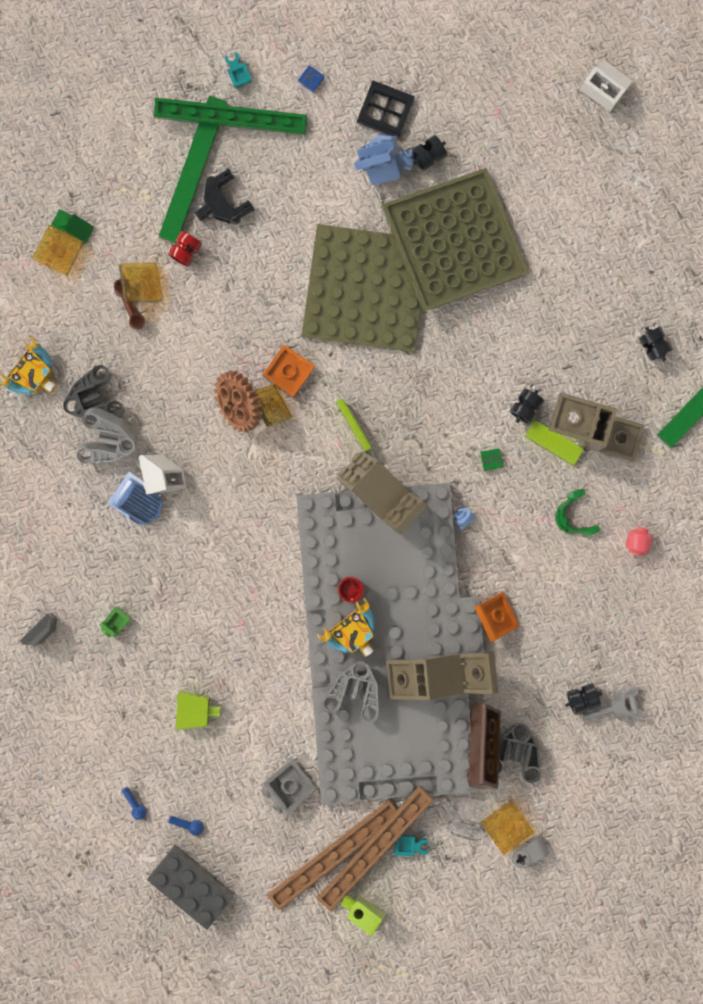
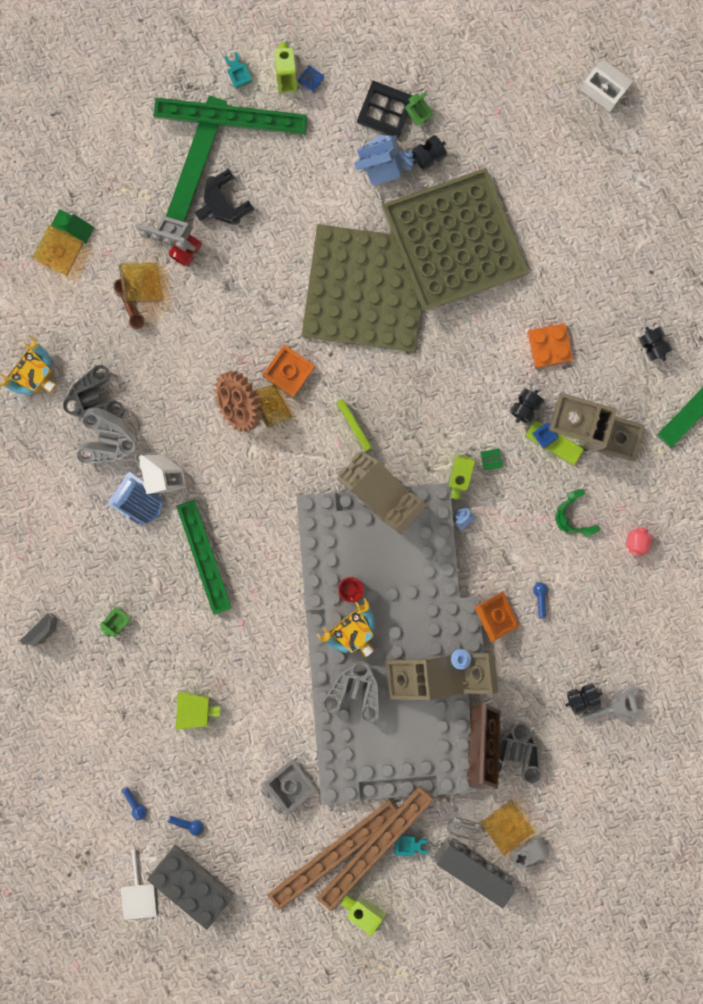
(138, 900): none -> white piece
(170, 232): none -> light grey bracket
(204, 557): none -> green plate
(285, 68): none -> lime torso
(418, 109): none -> bright green bracket
(460, 659): none -> light blue plate
(463, 467): none -> lime torso
(475, 872): none -> dark grey brick
(541, 590): none -> blue bar
(544, 436): none -> blue tile
(550, 345): none -> orange plate

